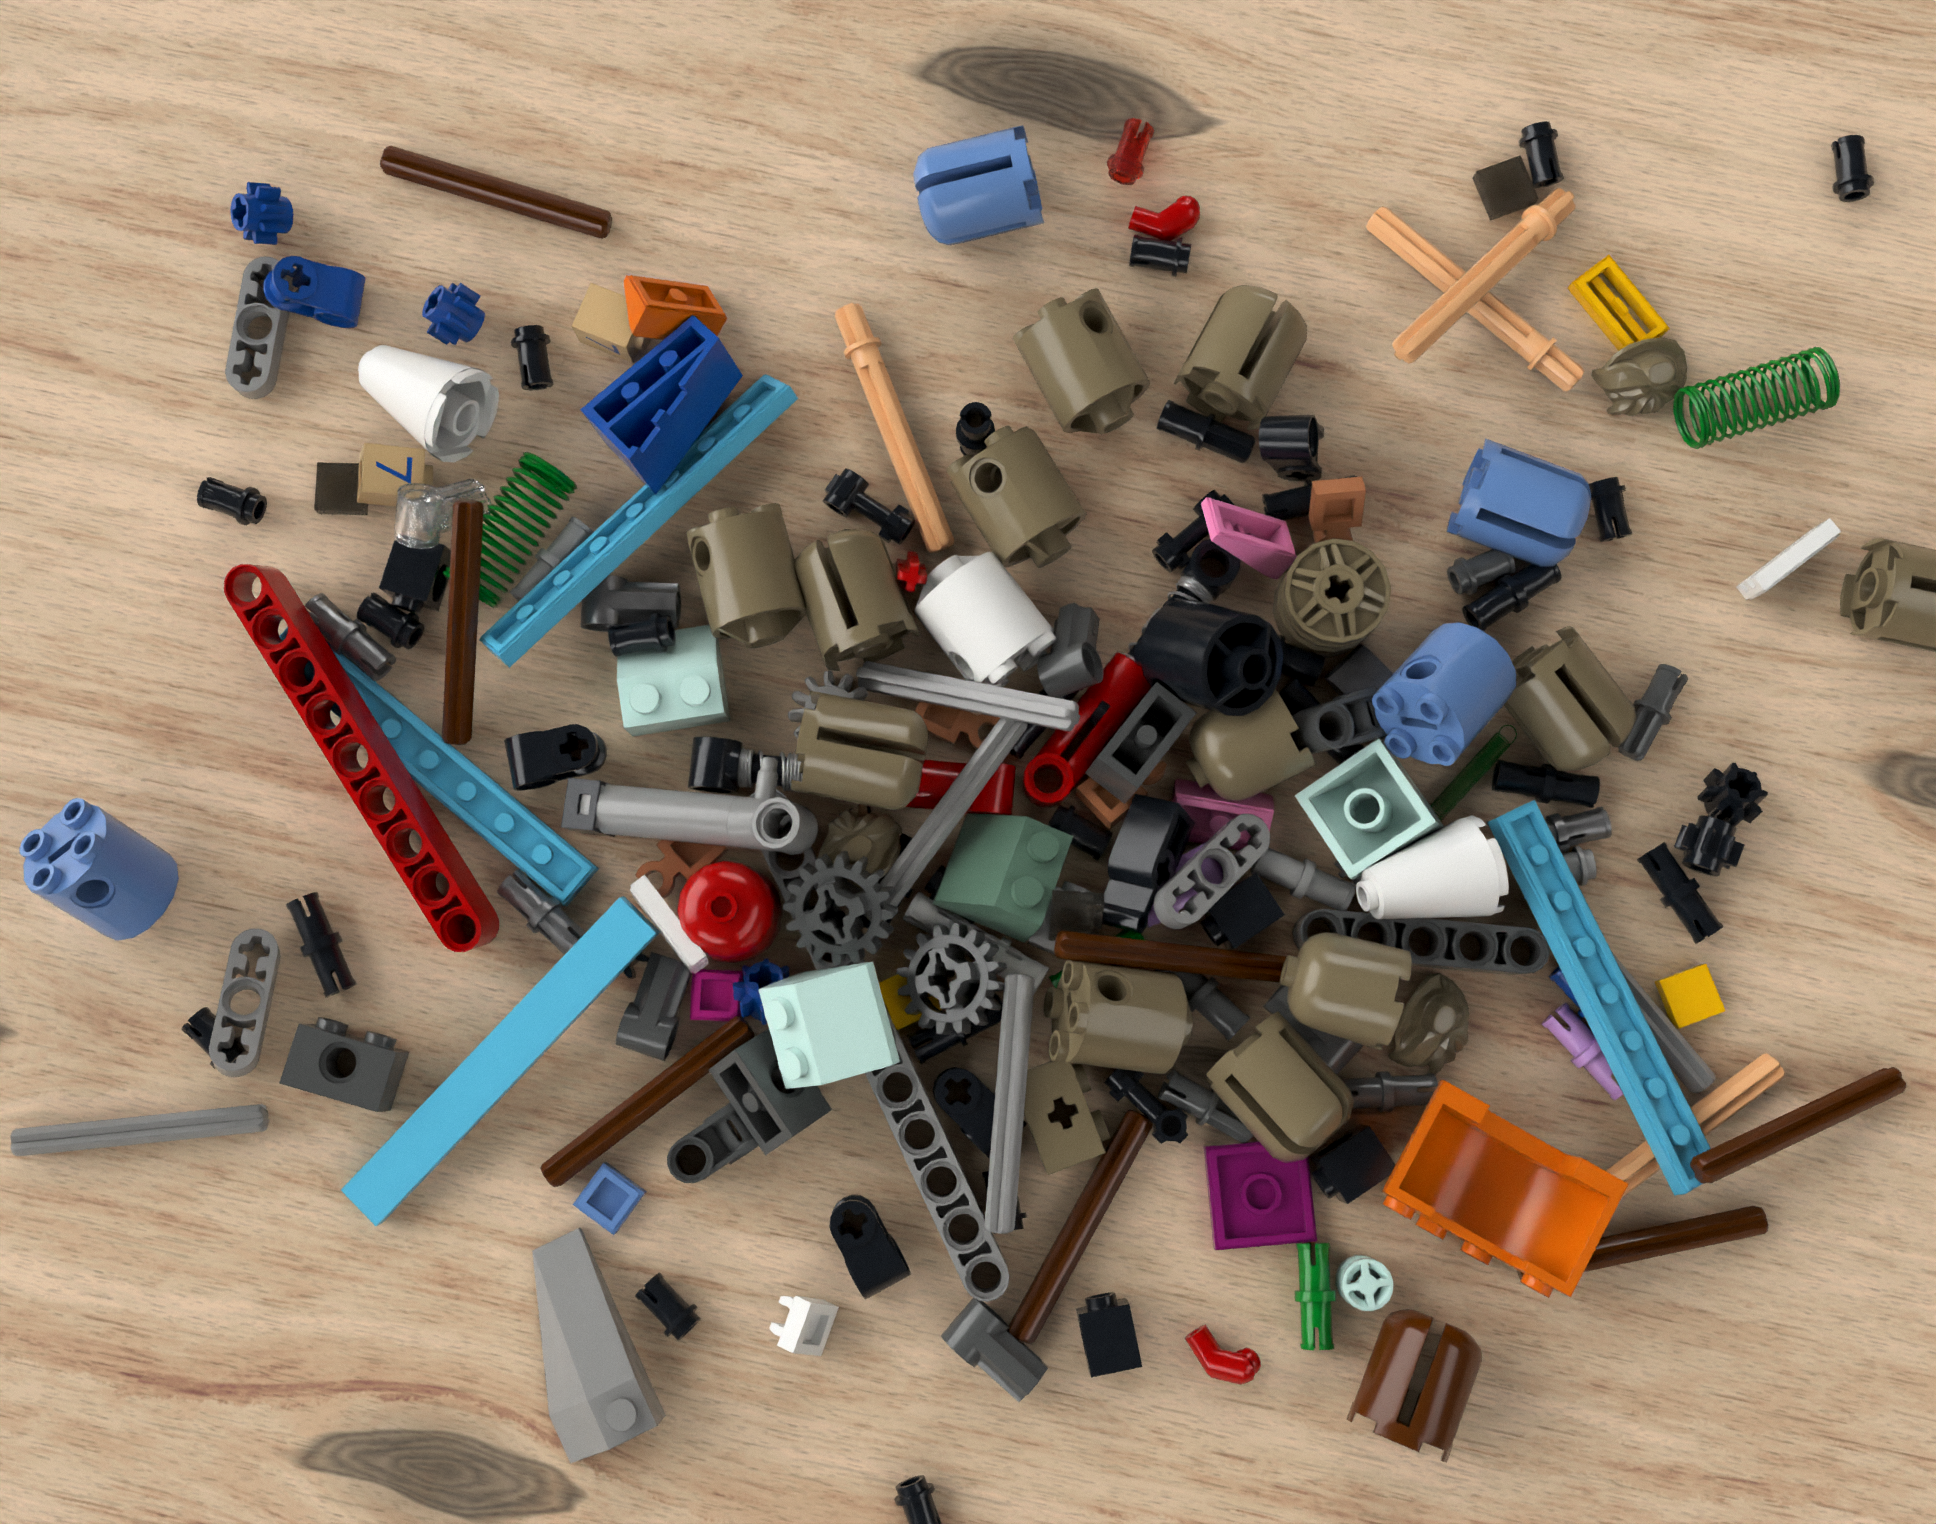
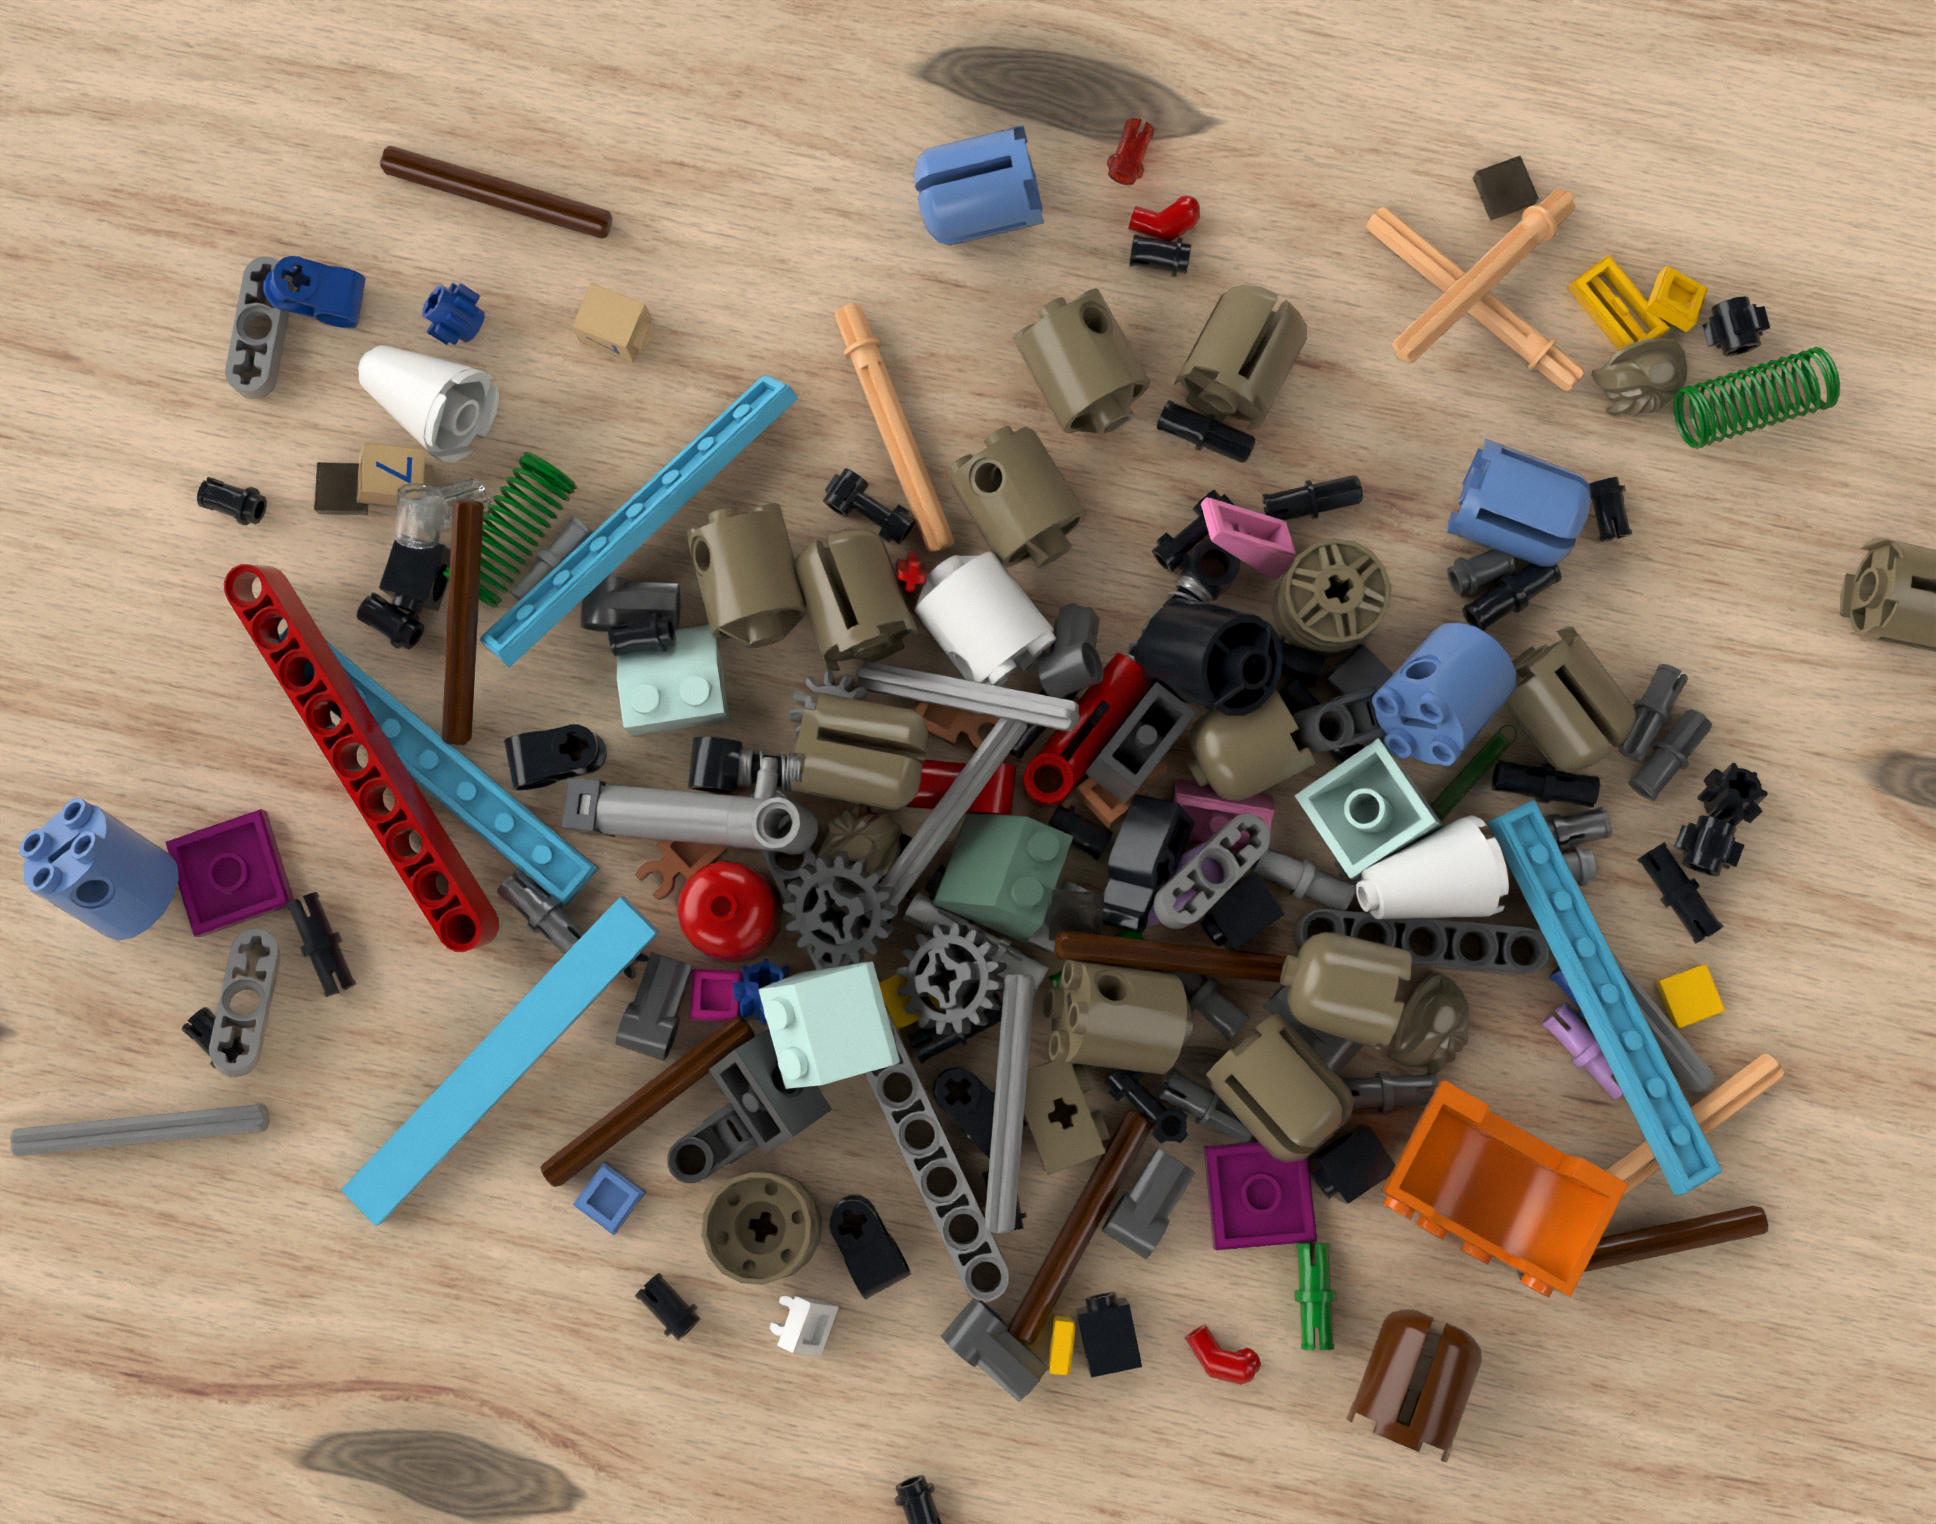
(230, 873): none -> magenta tile
(261, 213): blue gear -> none
(314, 1066): dark grey brick -> none
(350, 637): flat silver pin -> none
(533, 357): black pin -> none
(590, 1364): light grey wedge -> none
(662, 306): orange slope -> none
(664, 401): blue wedge -> none
(668, 924): white tile -> none
(736, 1243): none -> dark tan wheel
(974, 428): black pin -> none
(1061, 1345): none -> yellow tile
(1143, 1213): none -> dark grey piece
(1291, 446): black piece -> none
(1336, 507): nougat plate -> none
(1374, 1283): light aqua wheel -> none
(1541, 153): black pin -> none
(1670, 754): none -> dark grey axle
(1677, 298): none -> yellow tile
(1736, 326): none -> black gear
(1789, 560): white tile -> none
(1797, 1125): reddish brown axle -> none
(1851, 169): black pin -> none

